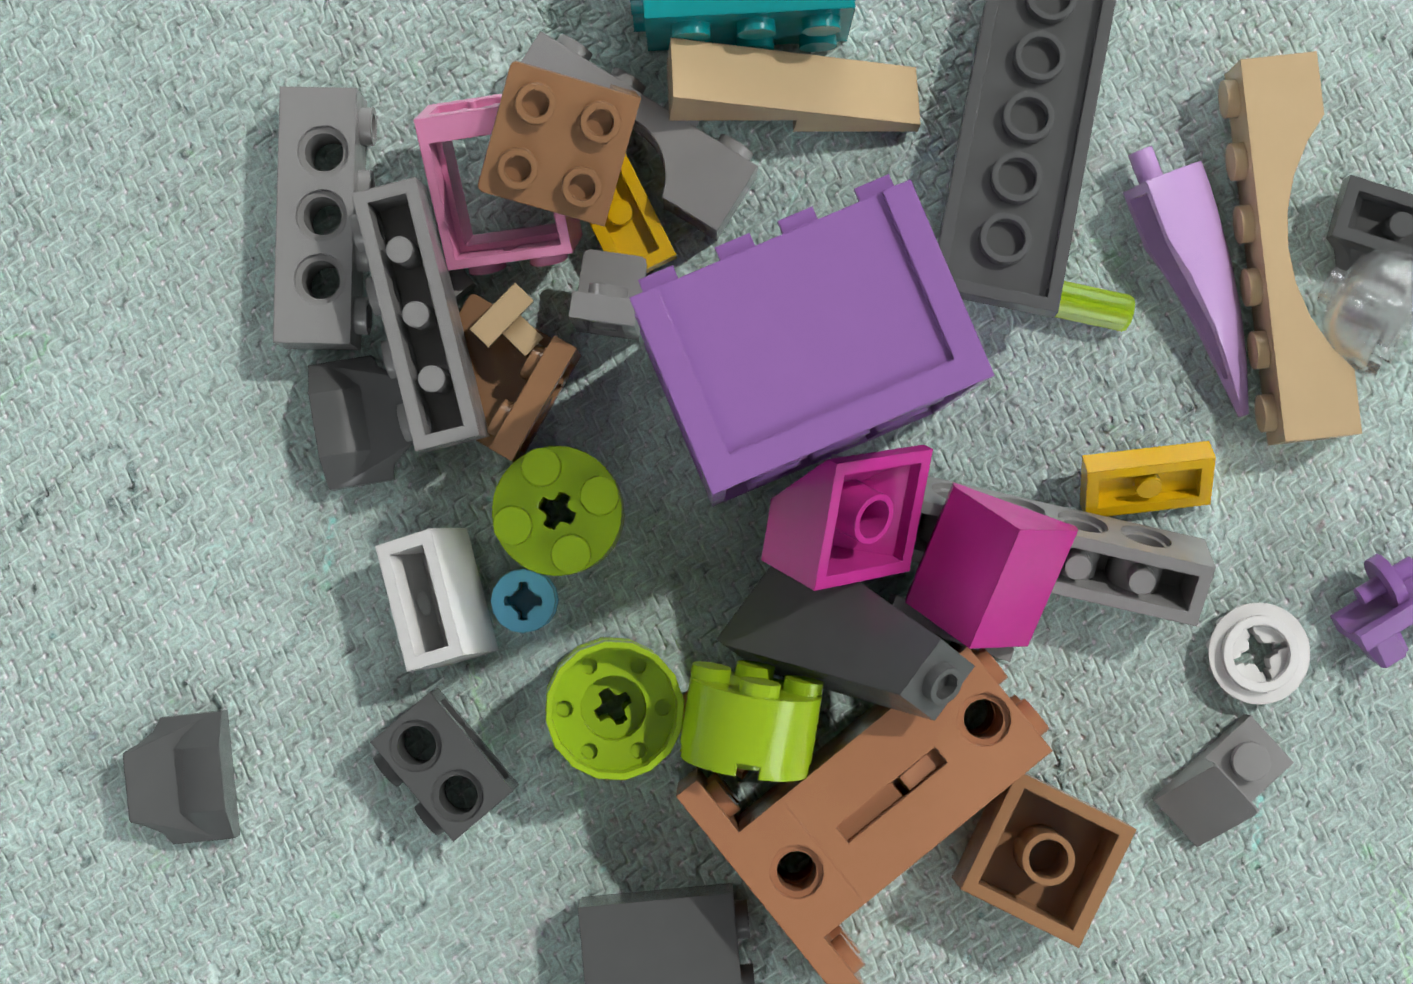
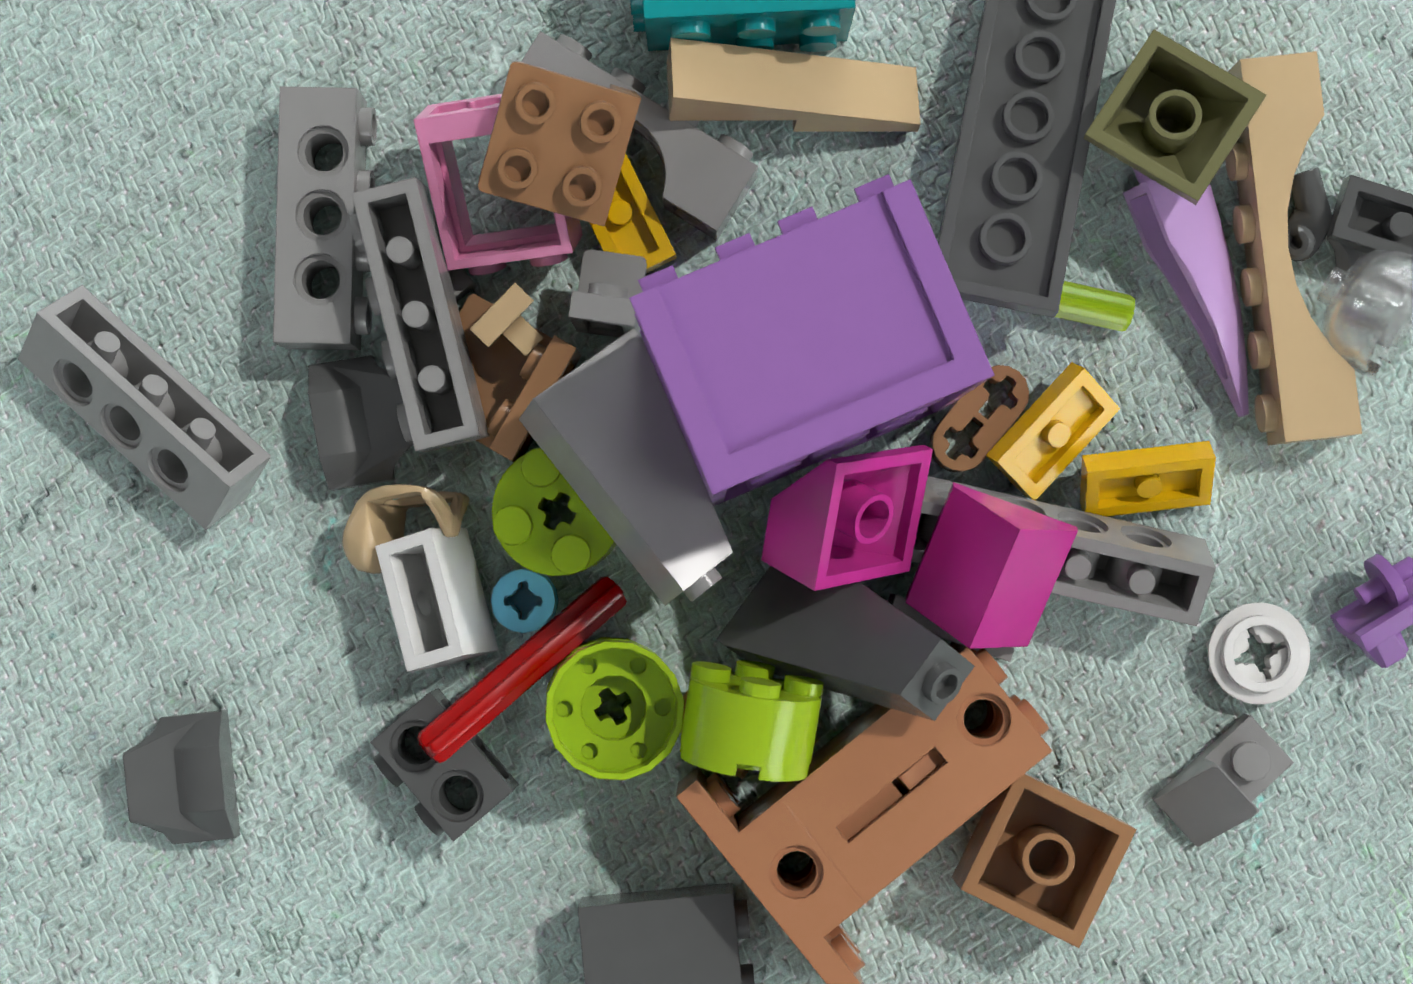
(143, 406): none -> light grey brick
(381, 519): none -> tan piece
(521, 669): none -> red axle
(632, 468): none -> light grey slope
(990, 428): none -> medium nougat beam
(1053, 431): none -> yellow plate
(1174, 116): none -> olive slope
(1310, 217): none -> dark grey arm

